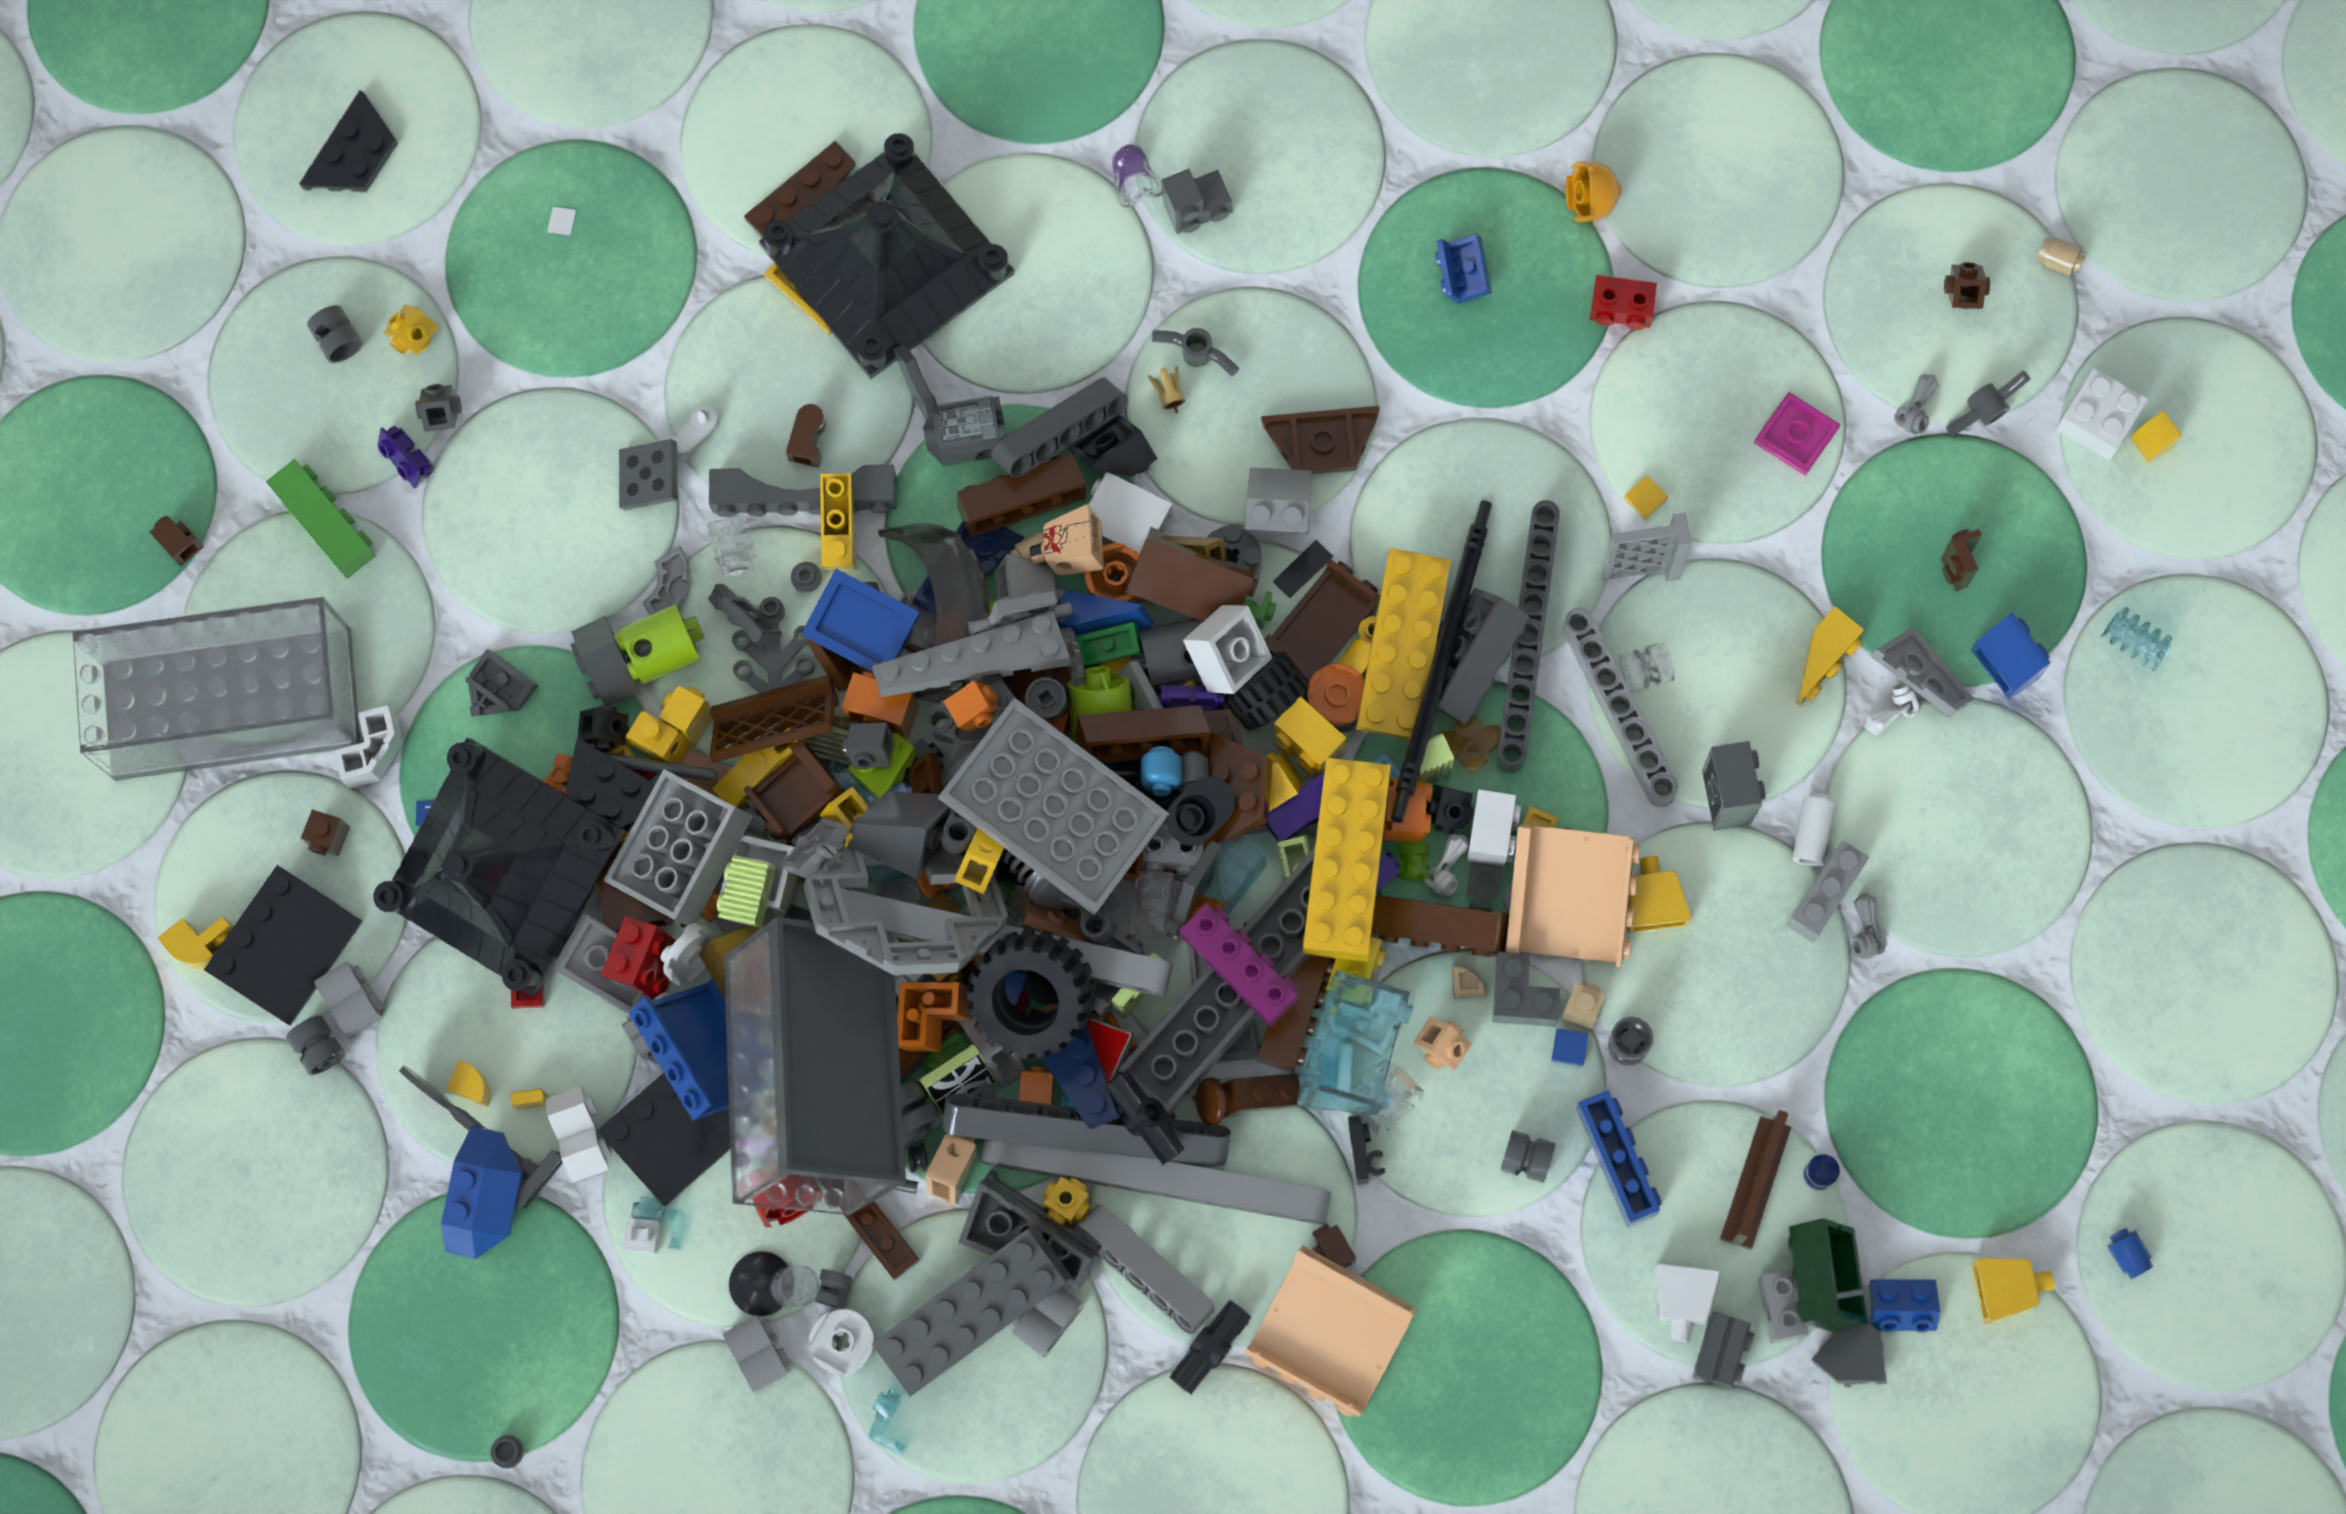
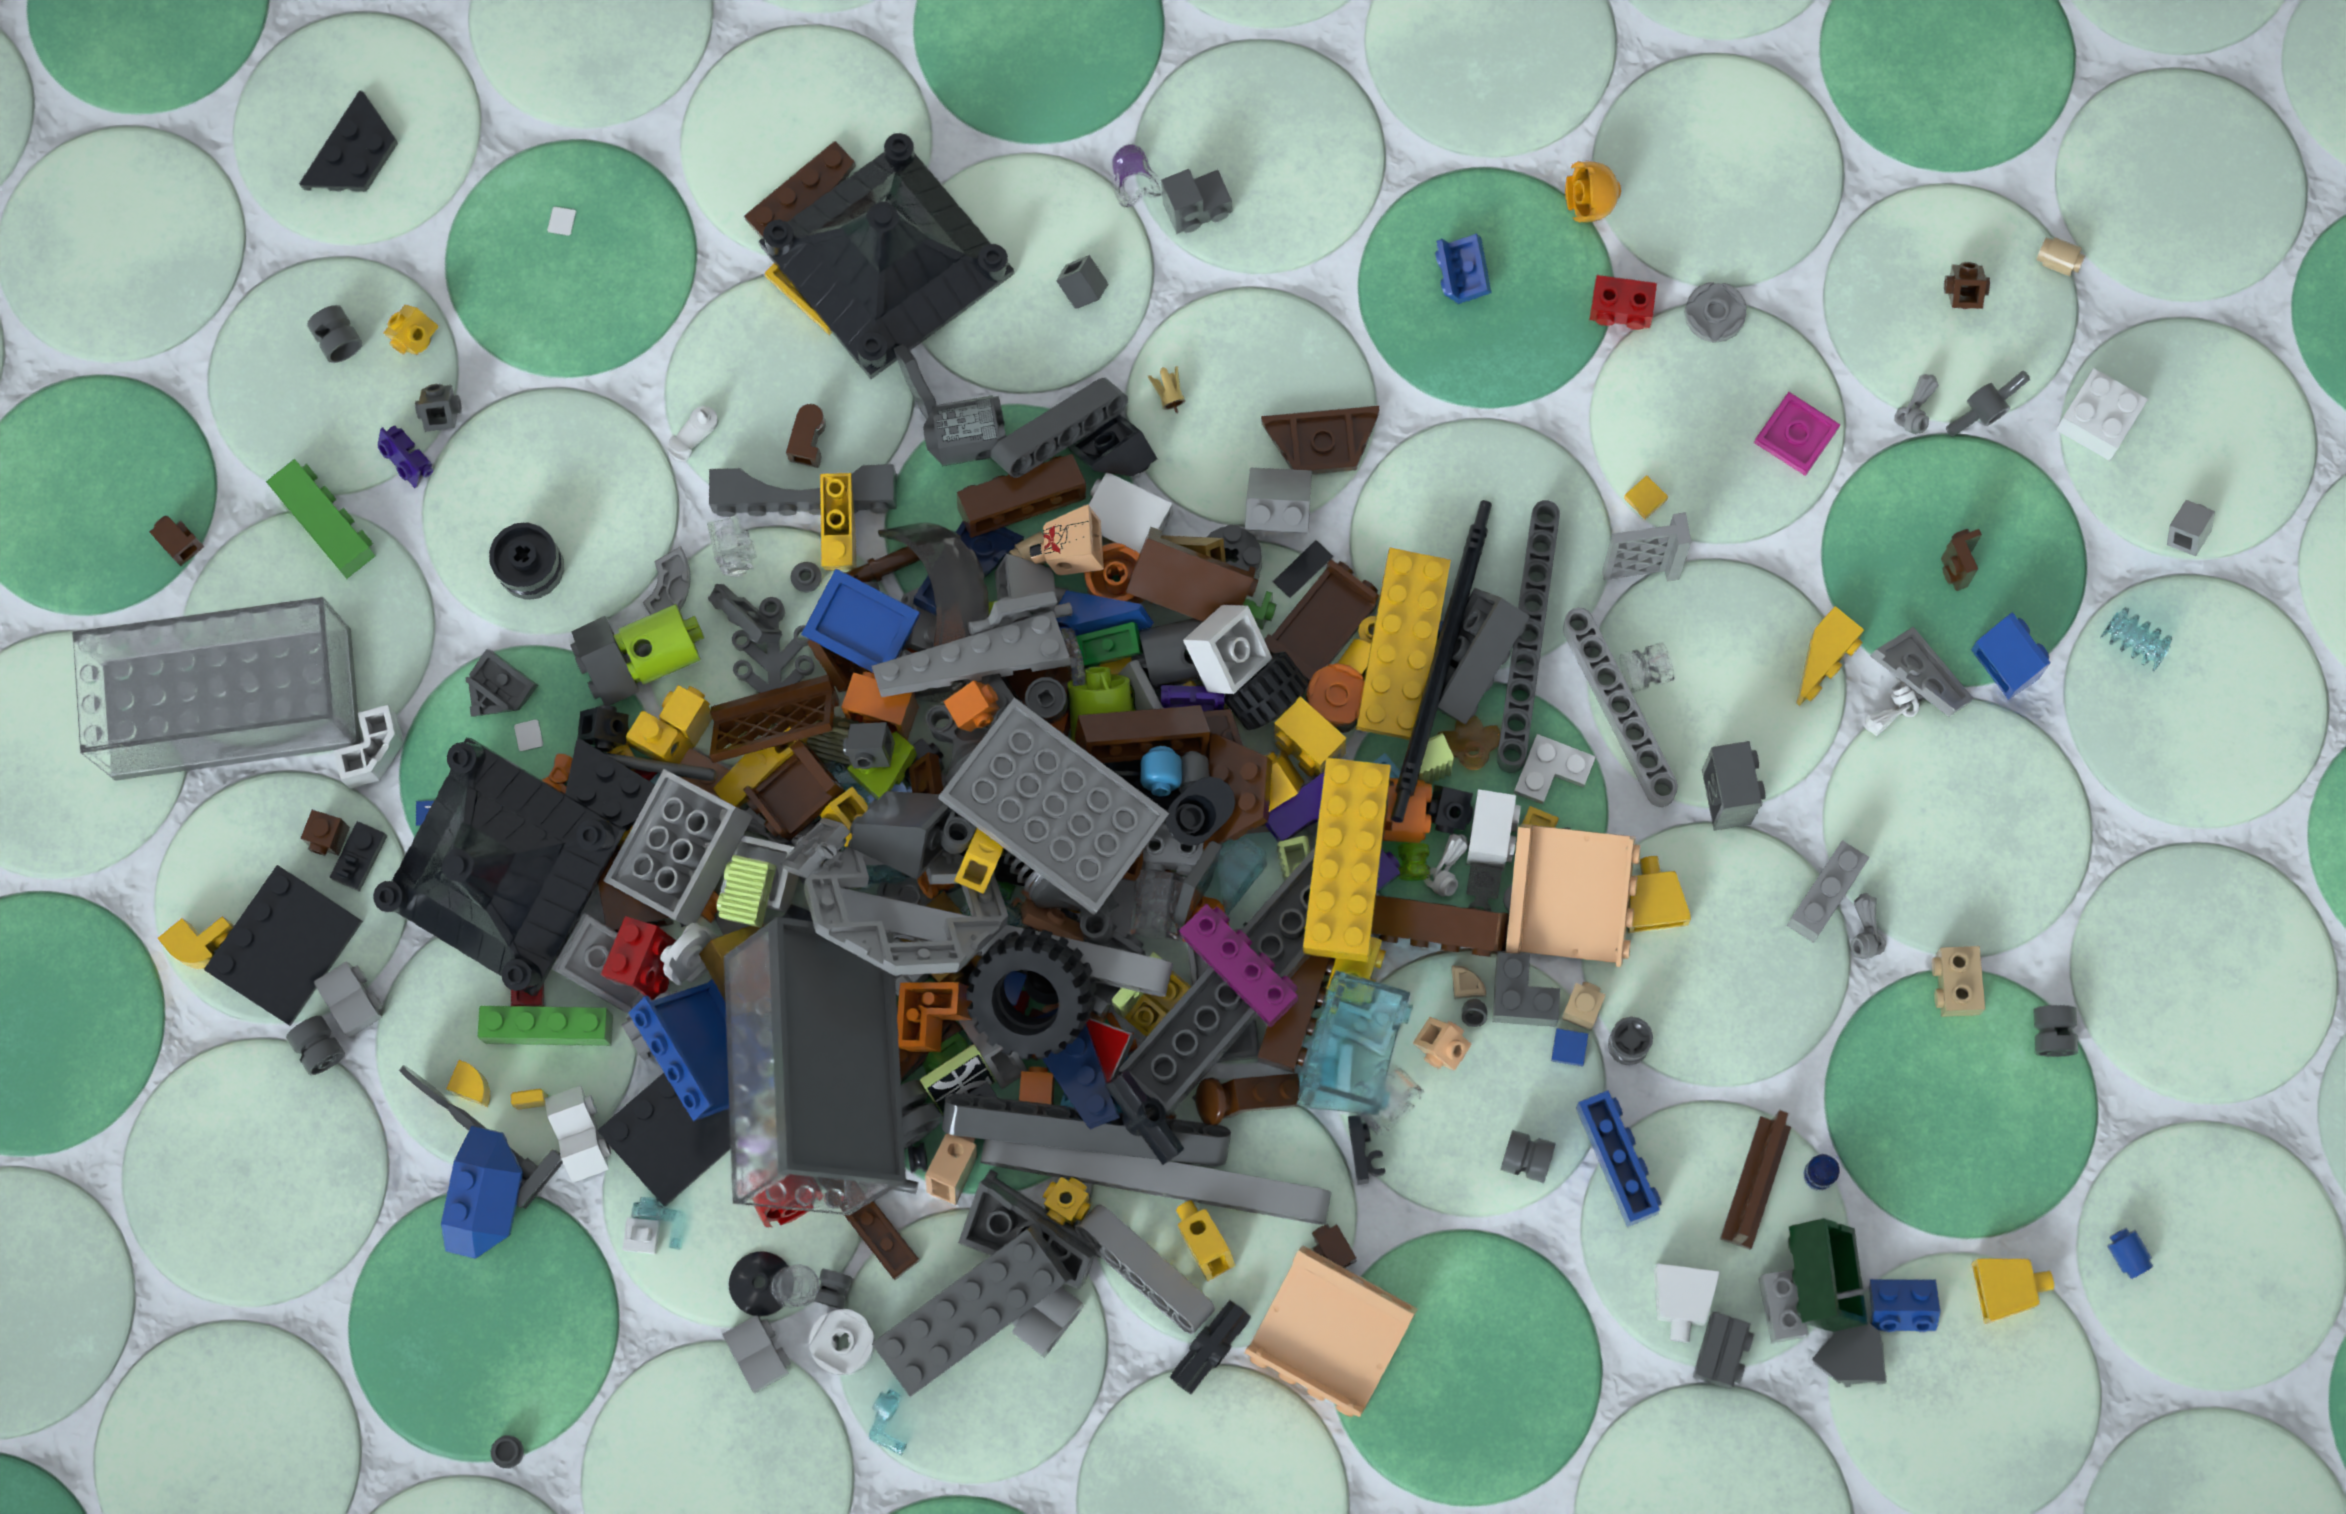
(358, 856): none -> black plate
(510, 565): none -> black wheel
(528, 735): none -> white sticker
(545, 1025): none -> bright green brick
(648, 474): dark grey tile -> none
(882, 566): none -> reddish brown pin
(1082, 282): none -> dark grey panel
(1152, 1009): none -> yellow slope
(1196, 359): dark grey piece -> none
(1207, 1248): none -> yellow torso
(1477, 1014): none -> dark grey hinge
(1551, 760): none -> white plate
(1715, 312): none -> light grey tile
(1813, 830): white brick -> none
(1959, 981): none -> tan brick
(2055, 1031): none -> dark grey wheel
(2156, 436): yellow brick -> none
(2190, 527): none -> light grey brick

